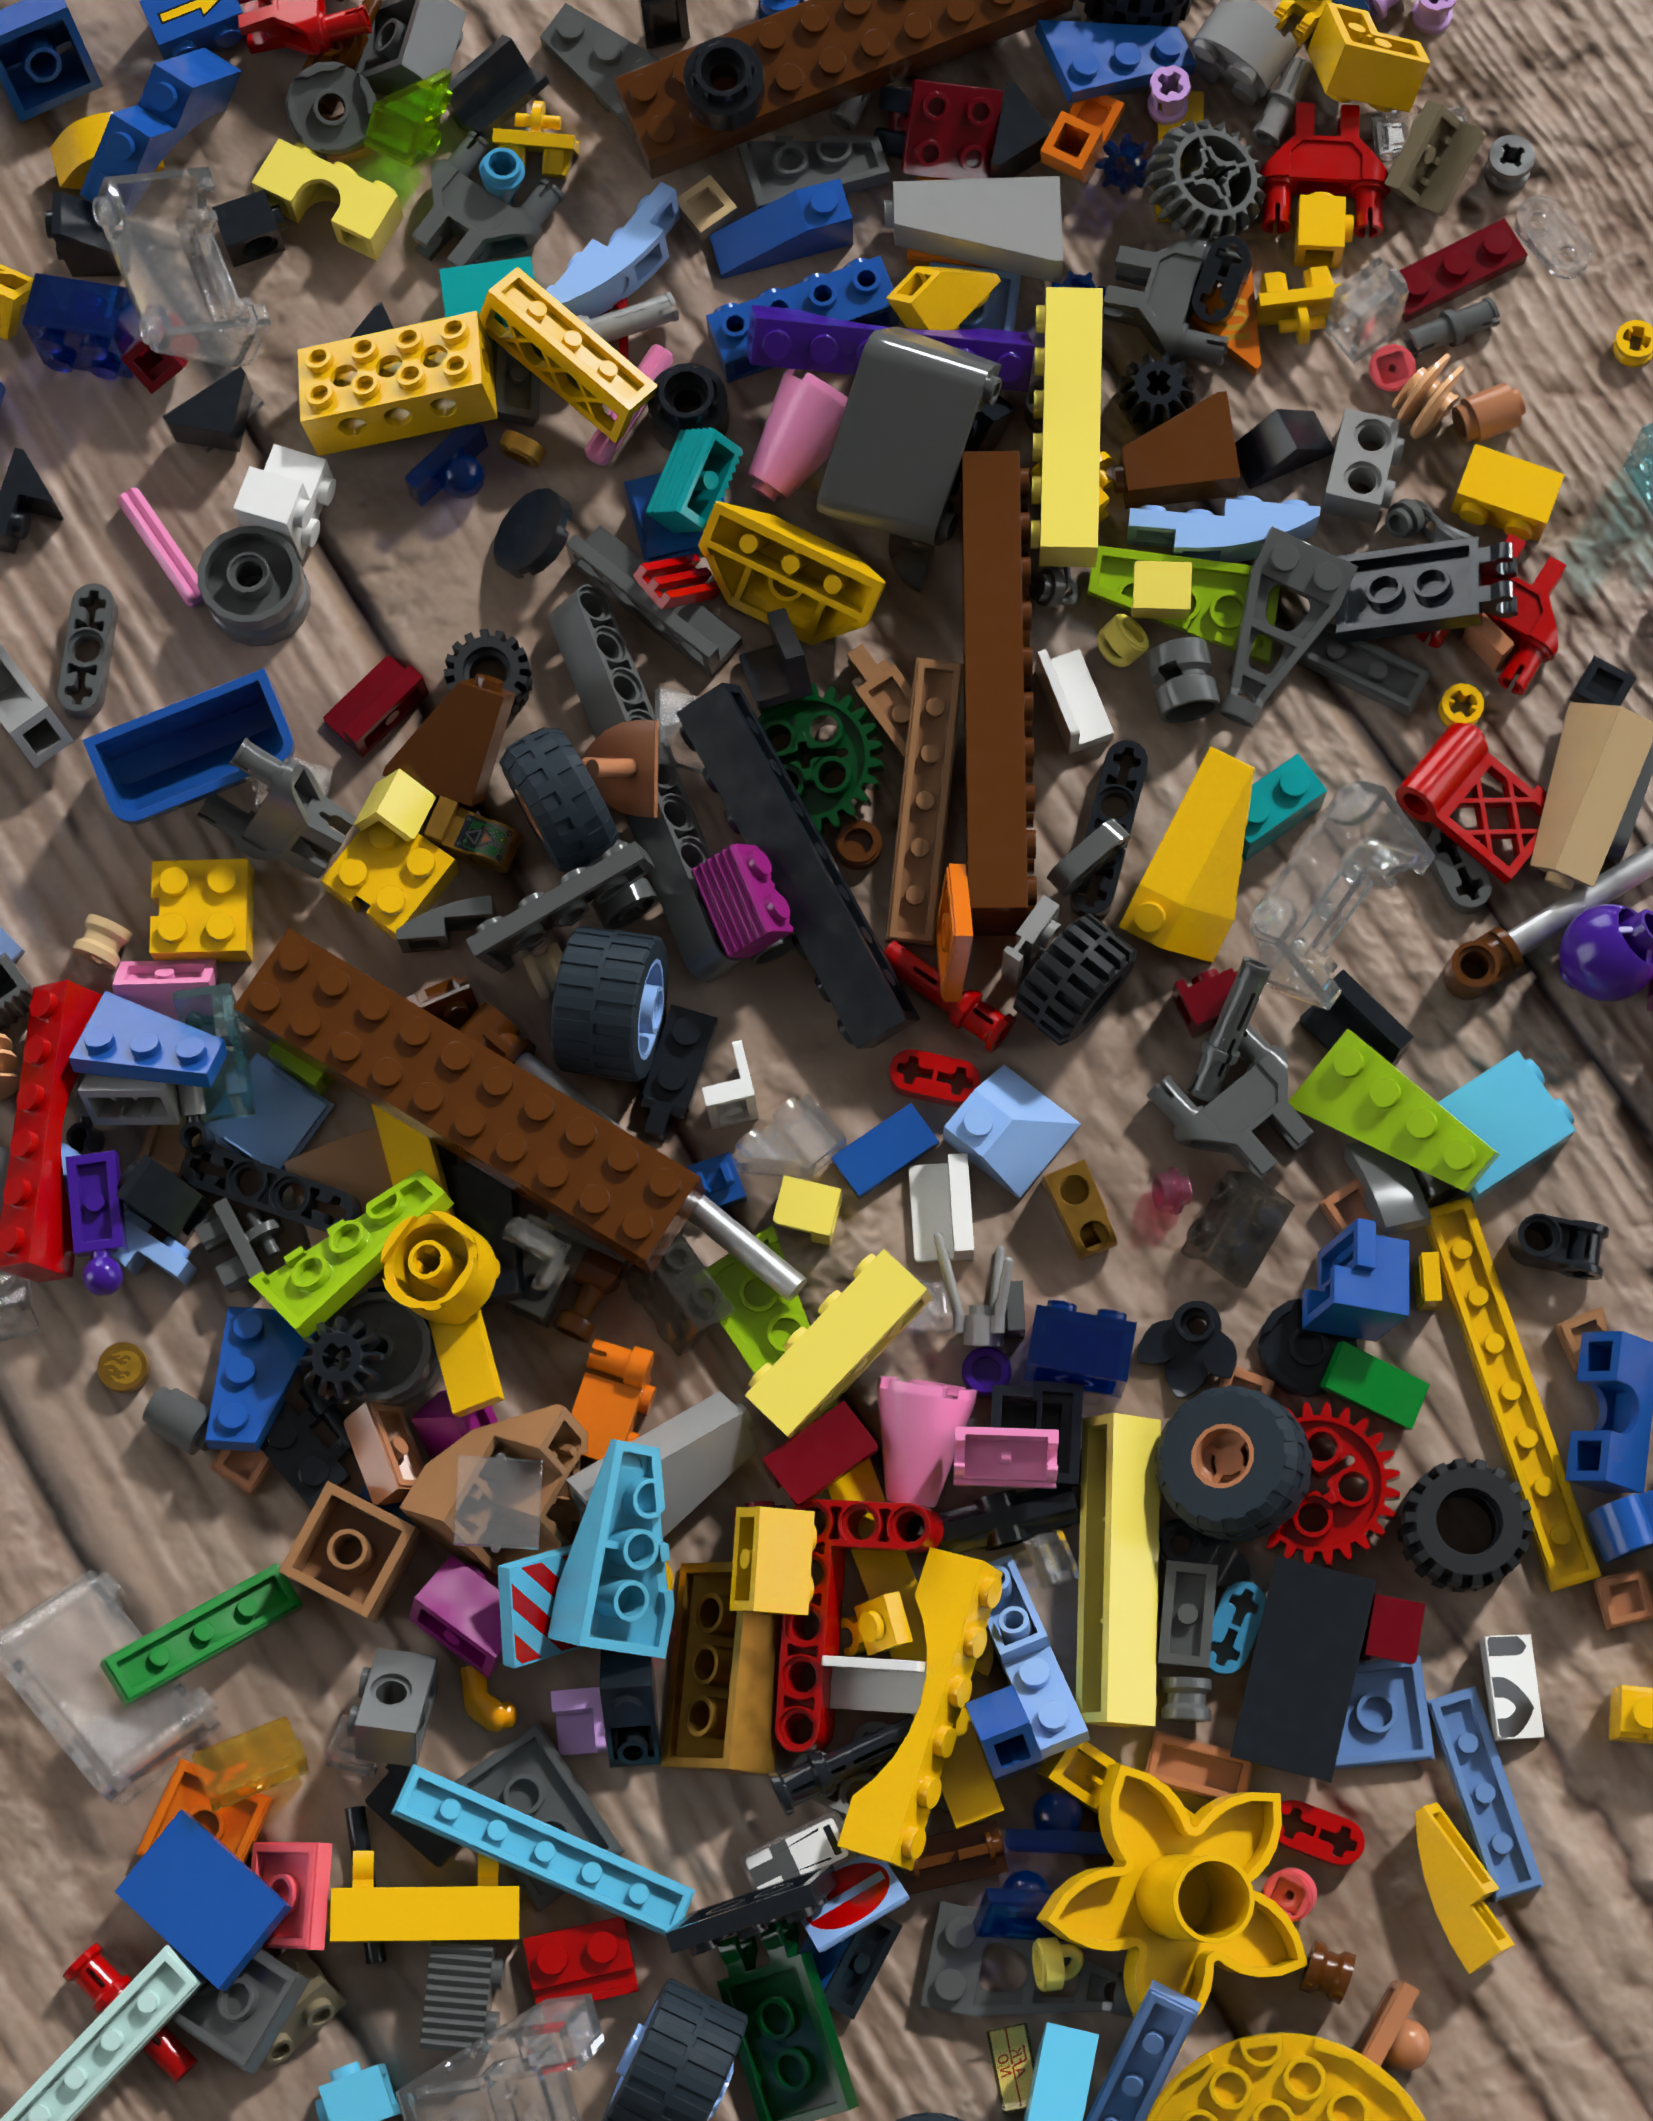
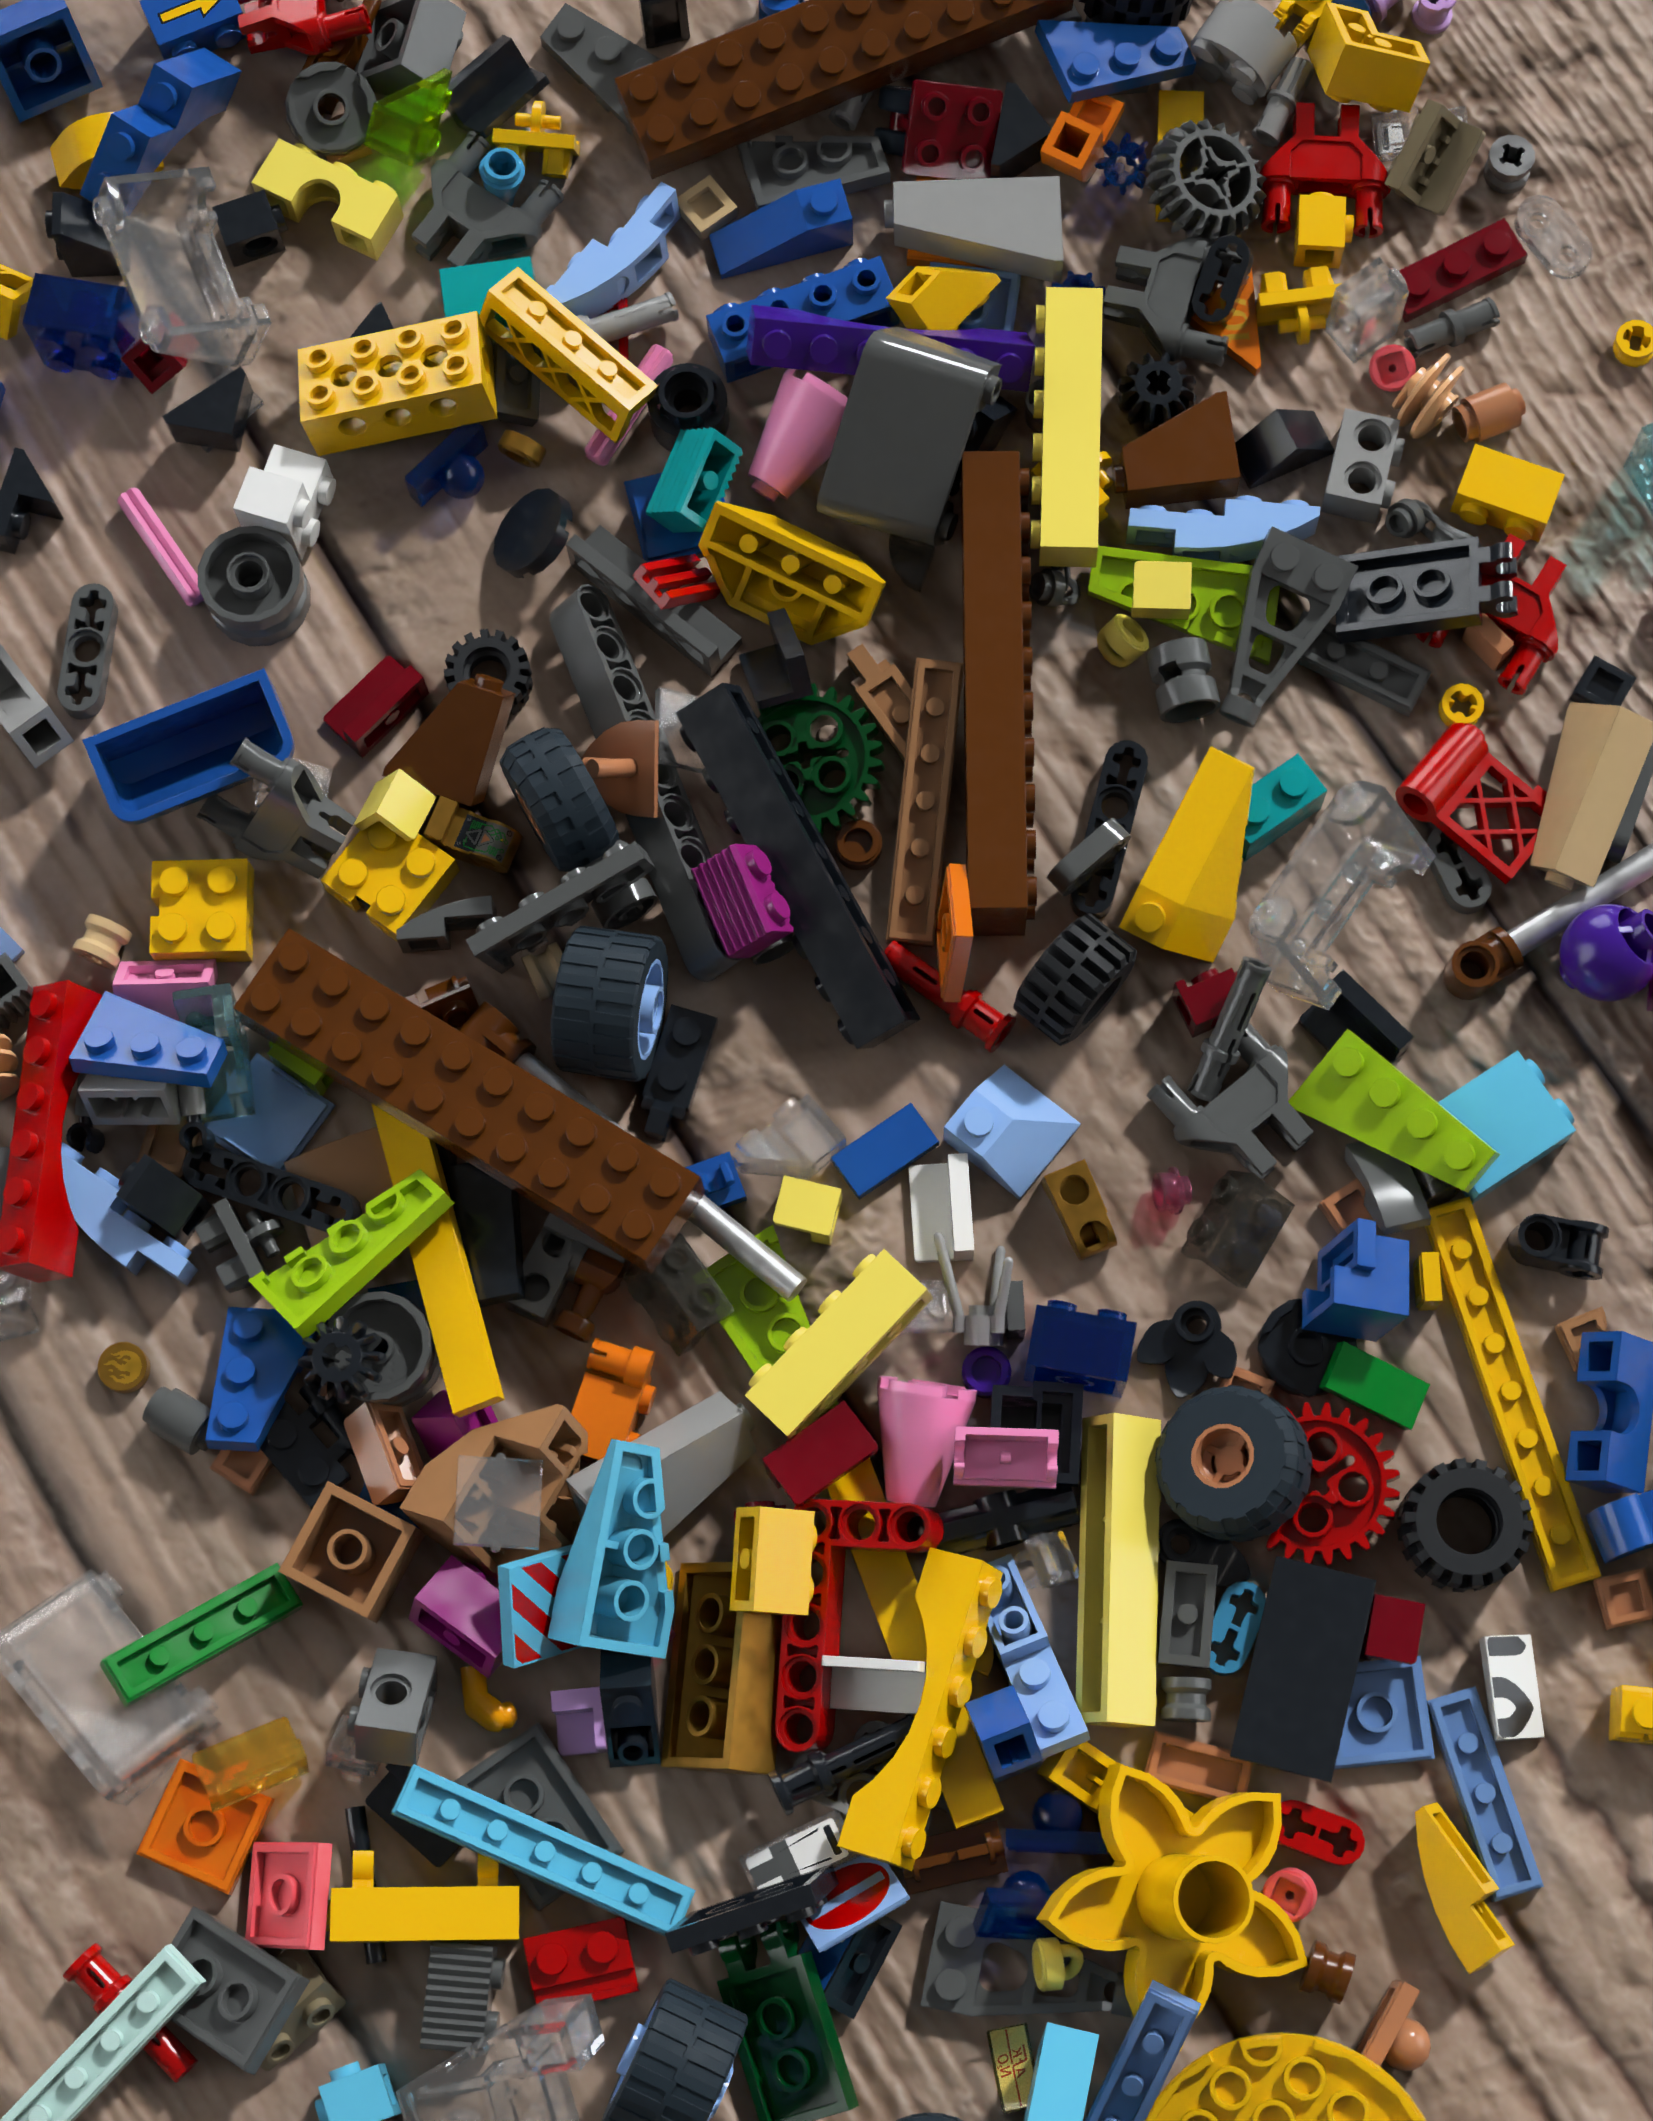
(97, 1218): dark purple plate -> none
(203, 1900): blue tile -> none
(439, 1267): yellow brick -> none
(535, 1237): clear bracket -> none
(720, 59): black piece -> none
(732, 1100): white panel -> none
(878, 1626): yellow plate -> none
(935, 1066): red beam -> none
(1031, 940): light grey plate -> none
(1073, 700): white panel -> none
(1172, 98): lavender bush -> none

